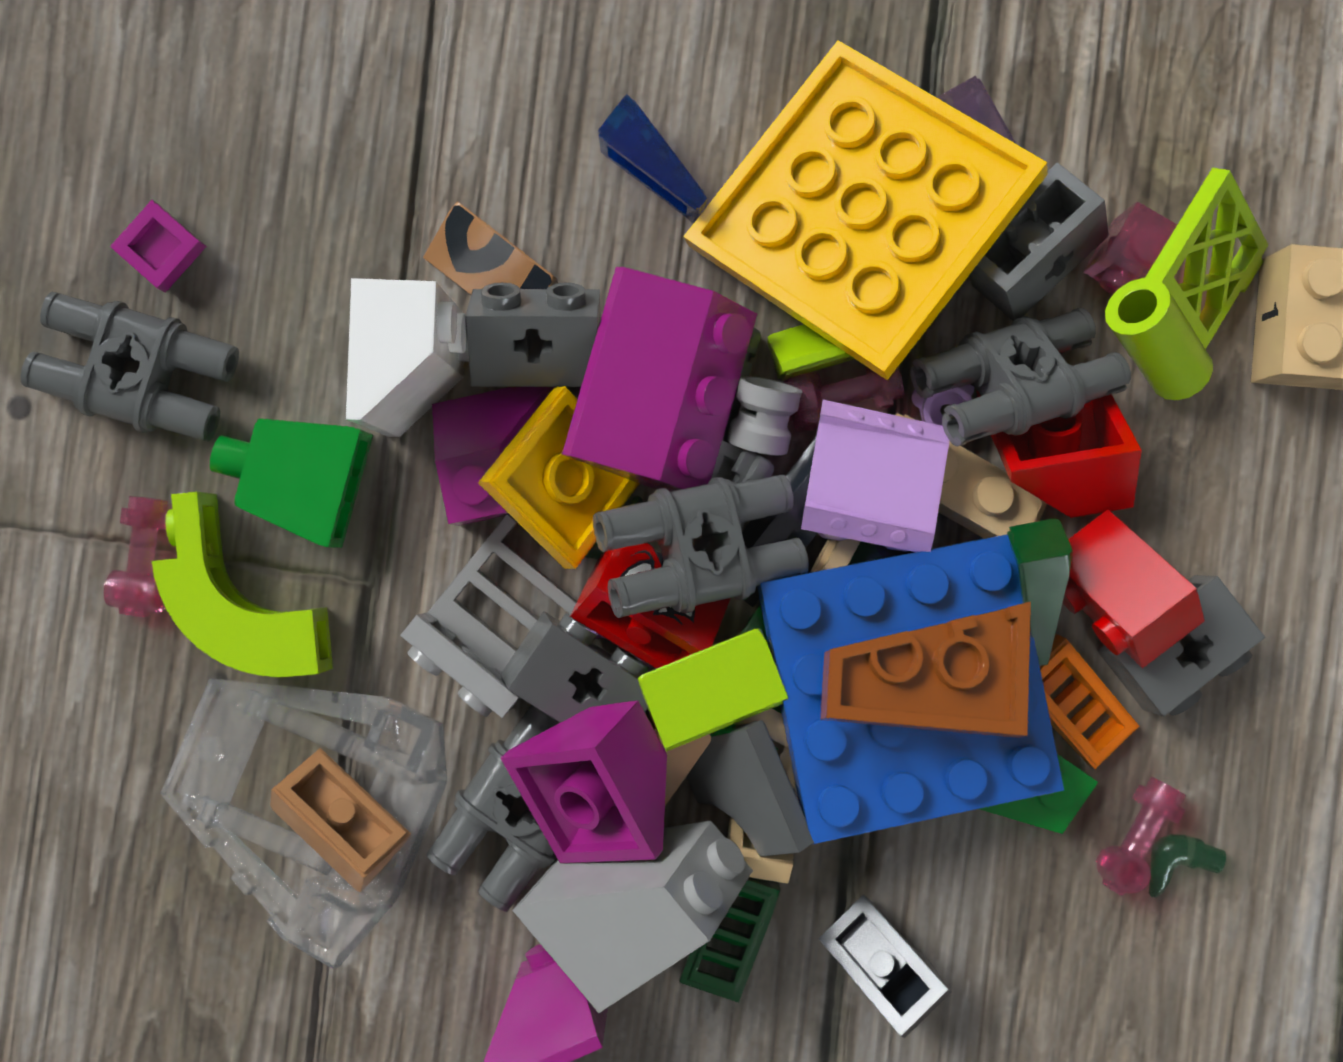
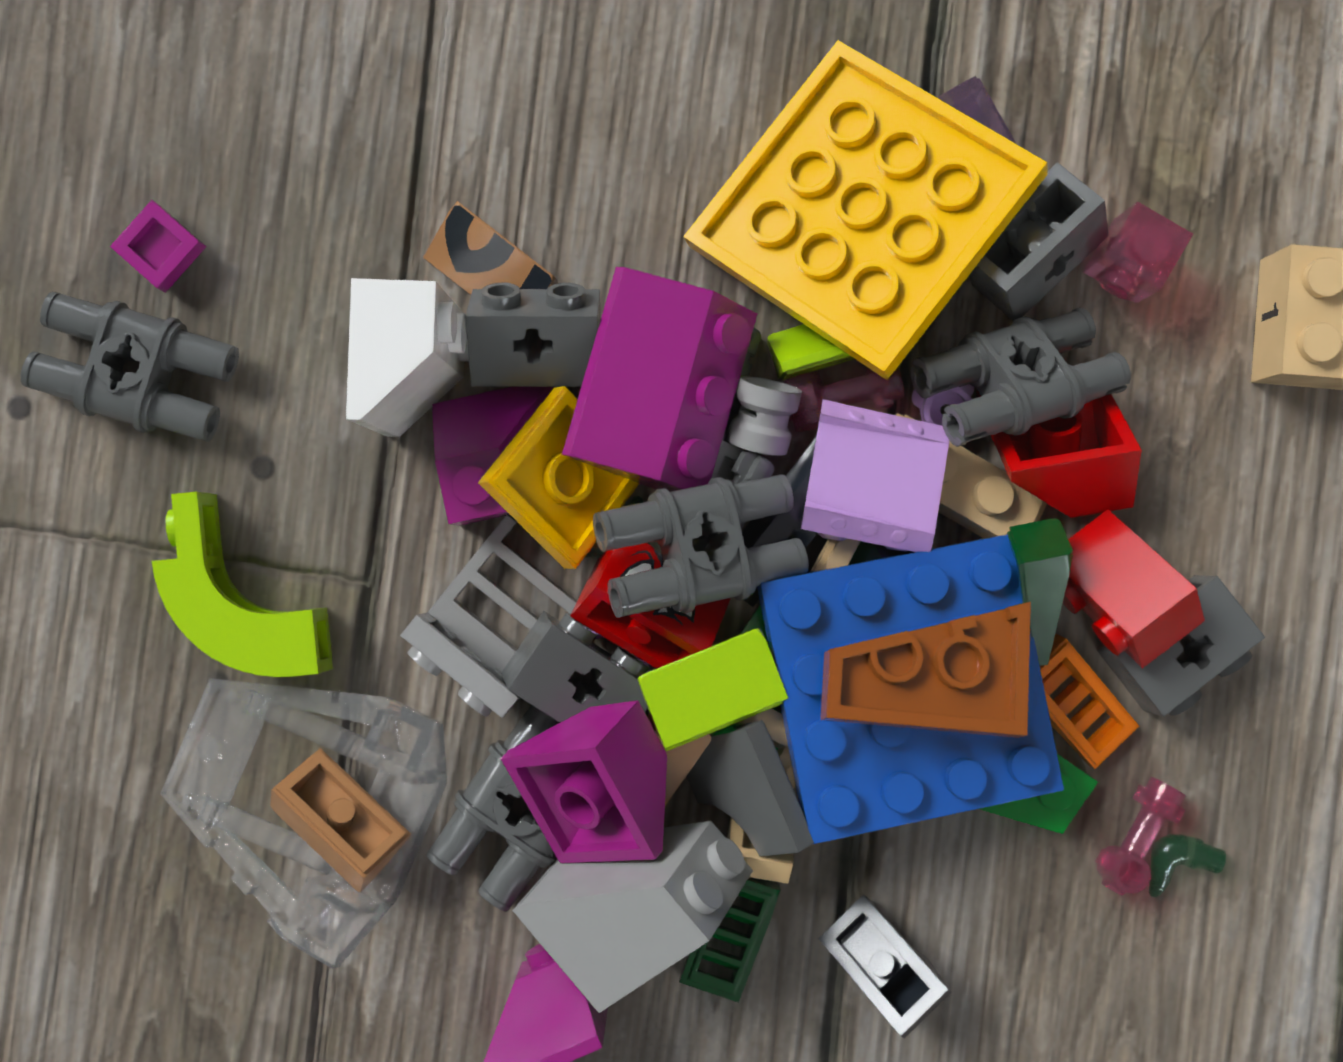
(136, 589): clear pink bar -> none
(297, 475): green torso -> none
(642, 152): clear blue slope -> none
(1162, 319): lime piece -> none

